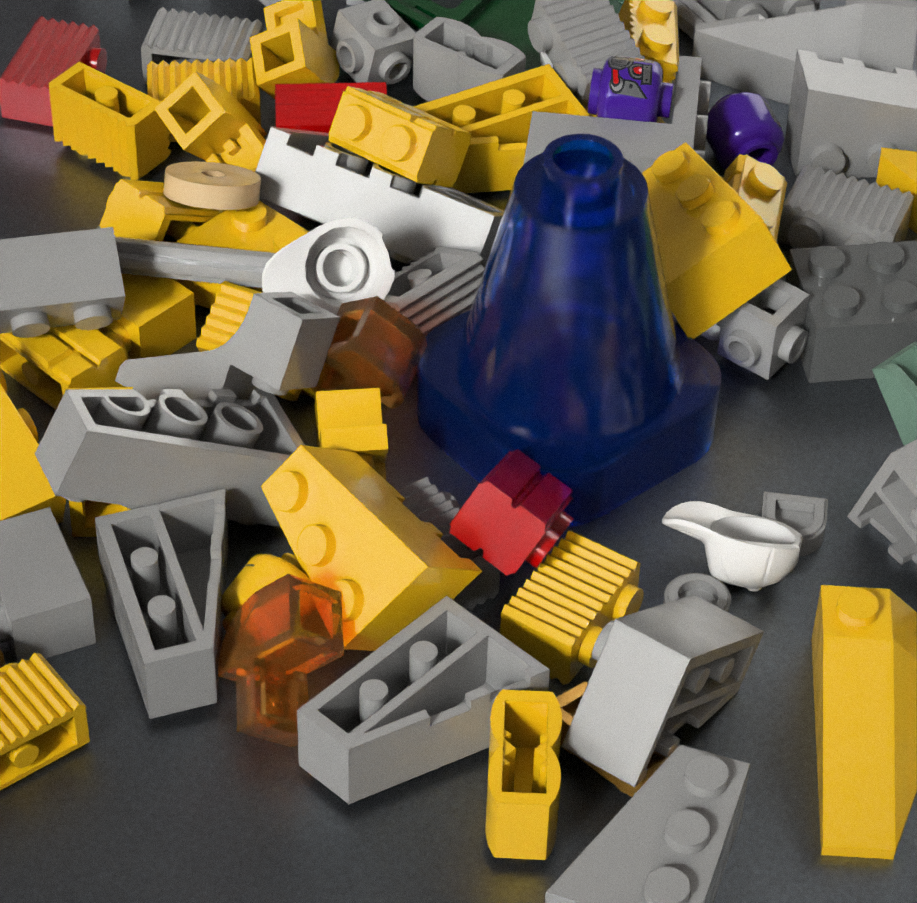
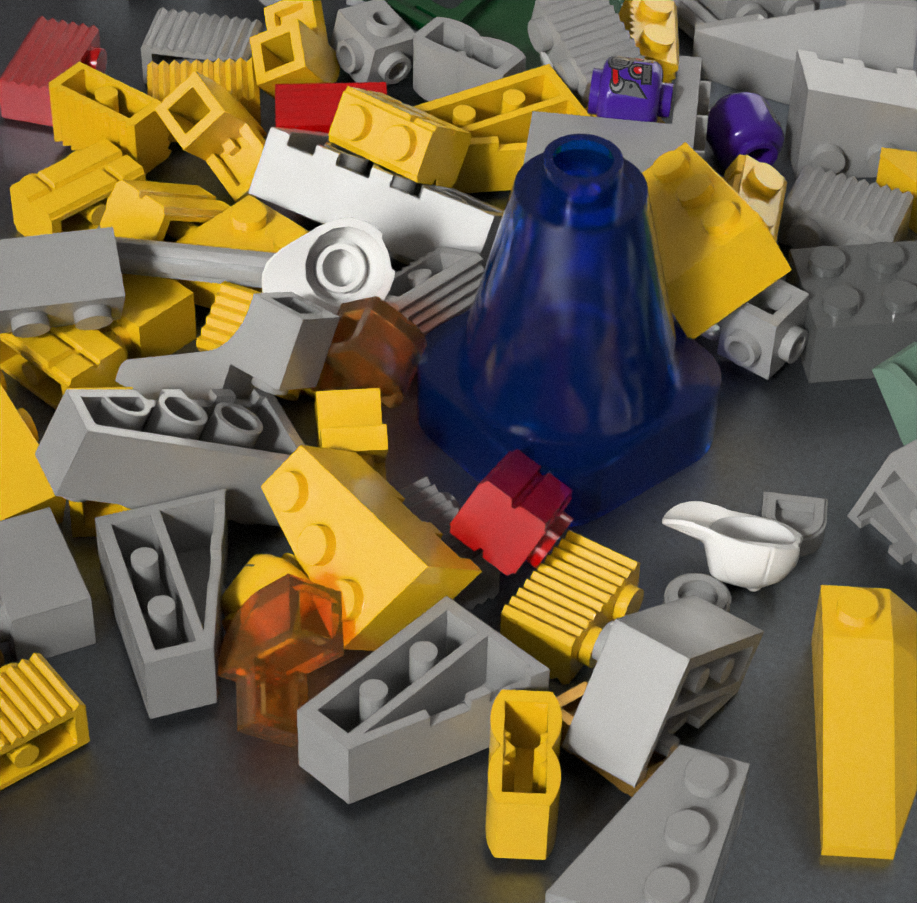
(72, 191): none -> yellow brick
(212, 185): tan piece -> none

